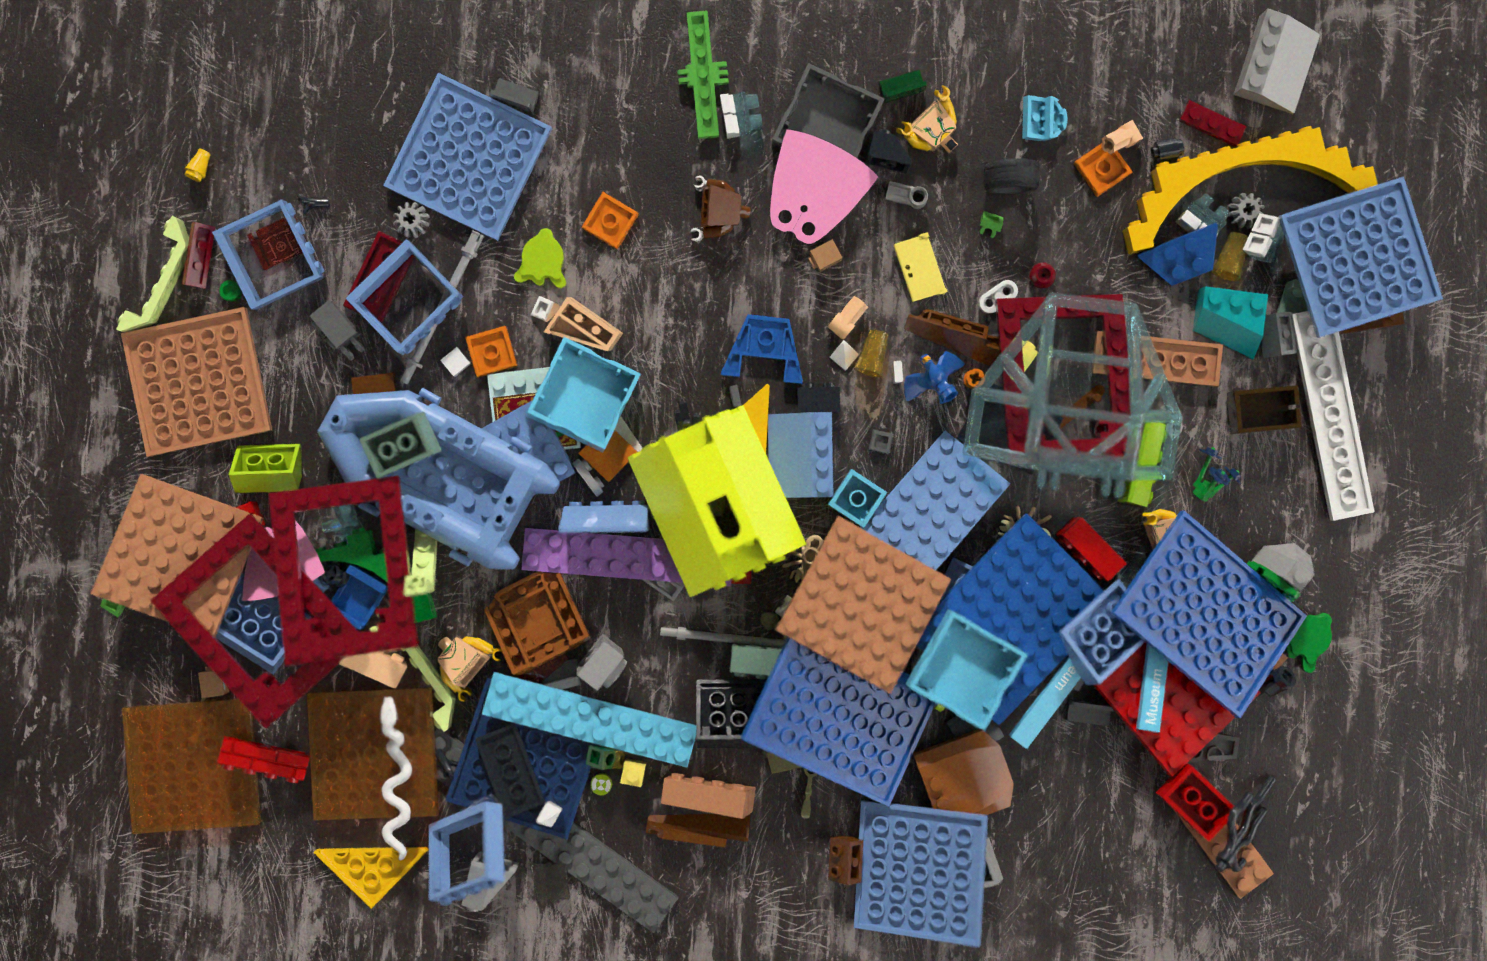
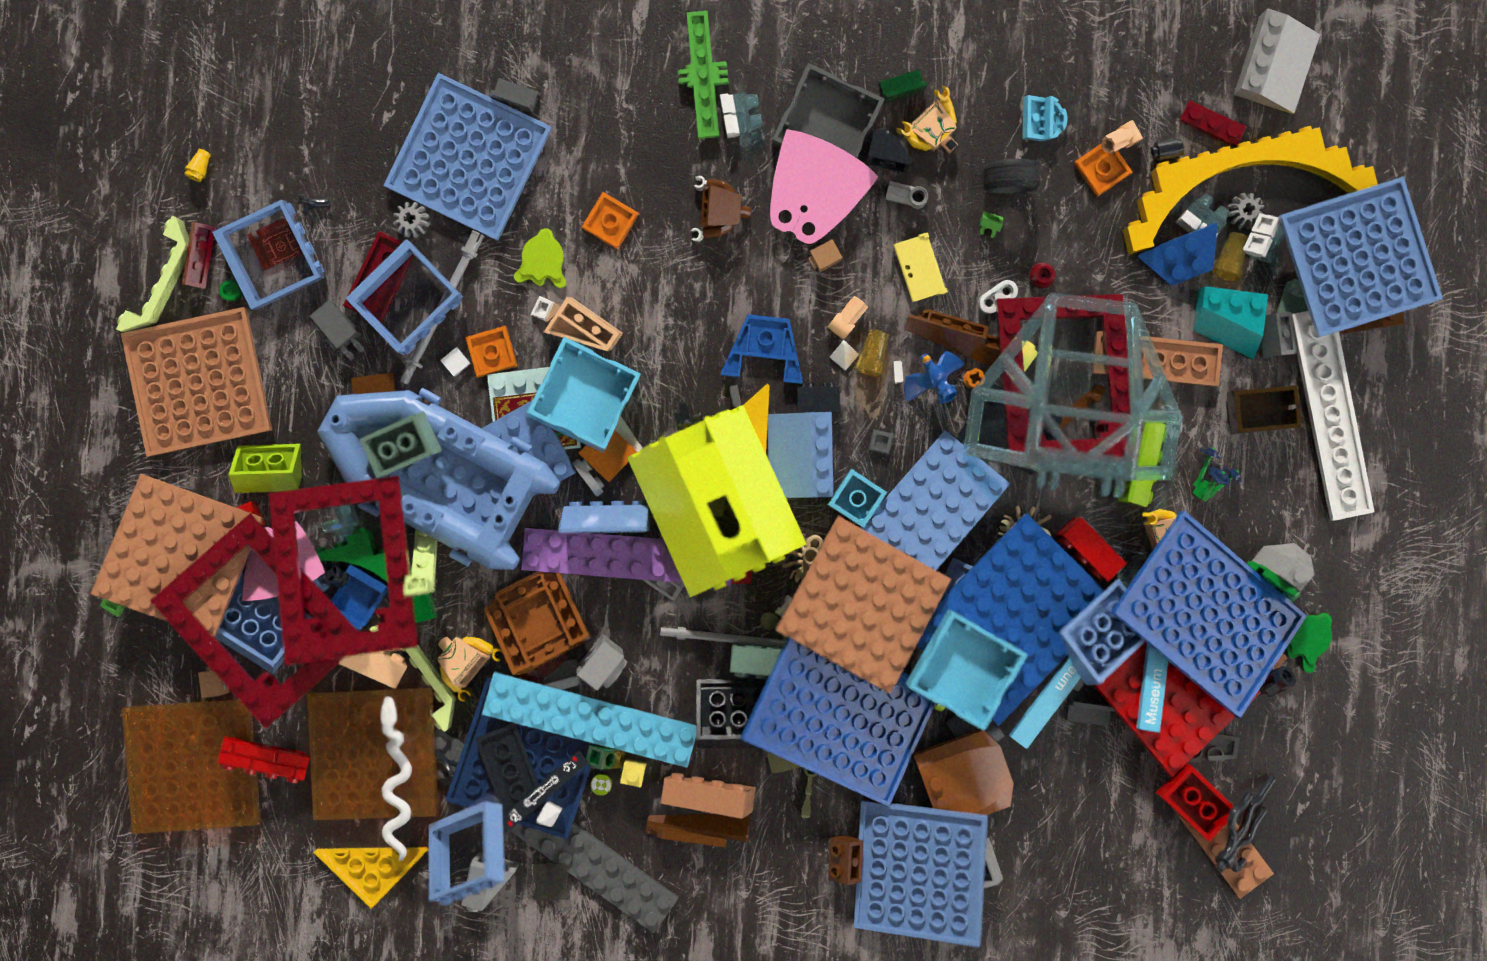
(543, 791): none -> black sticker

